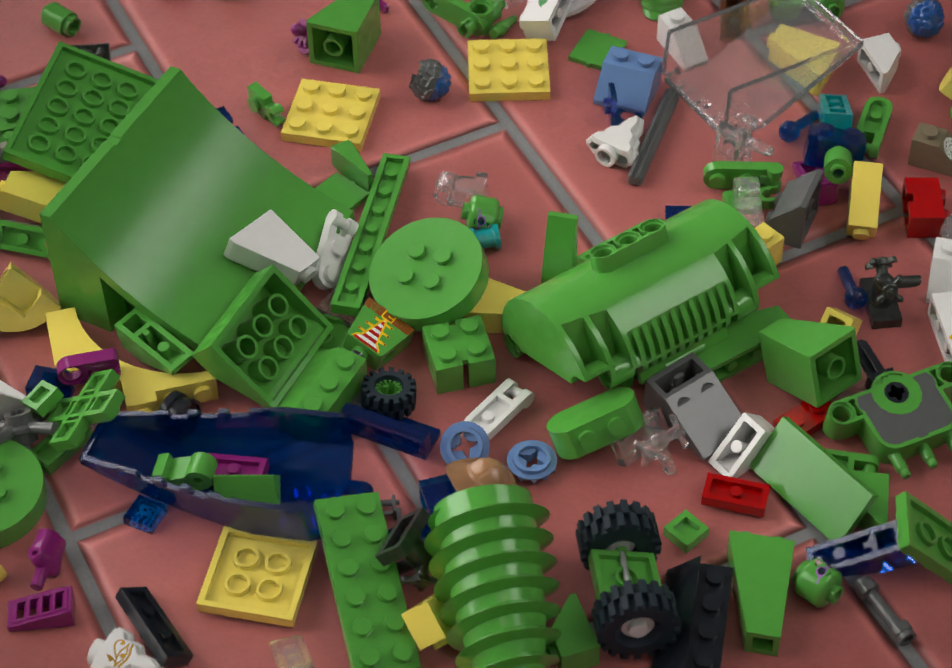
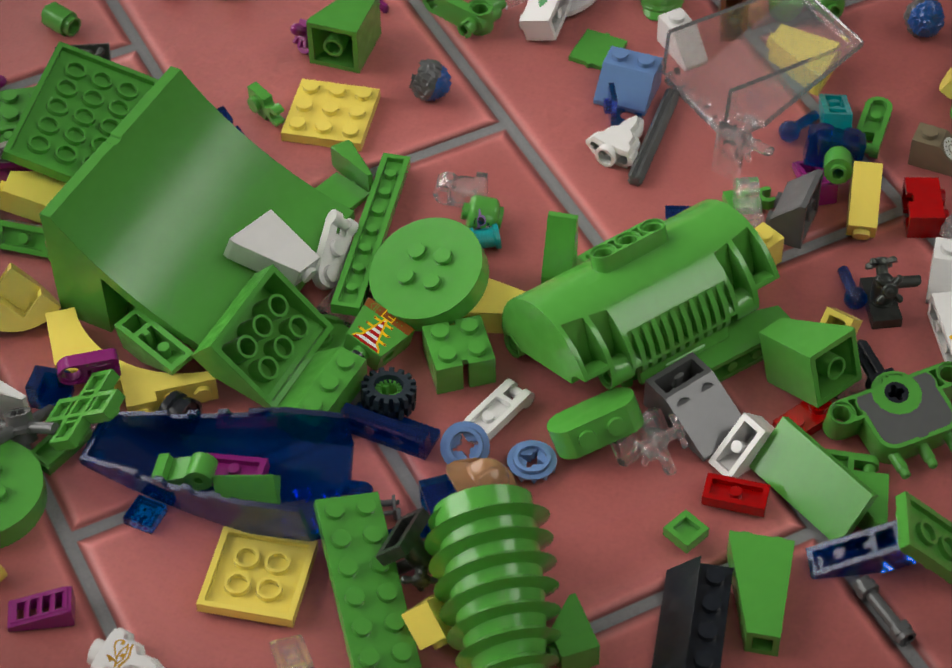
(43, 398): bright green plate -> none
(46, 556): magenta piece -> none
(154, 626): black plate -> none
(502, 27): bright green piece -> none
(508, 70): light yellow plate -> none
(630, 604): black plate -> none
(722, 173): bright green plate -> none
(818, 583): bright green head -> none
(880, 59): white slope -> none

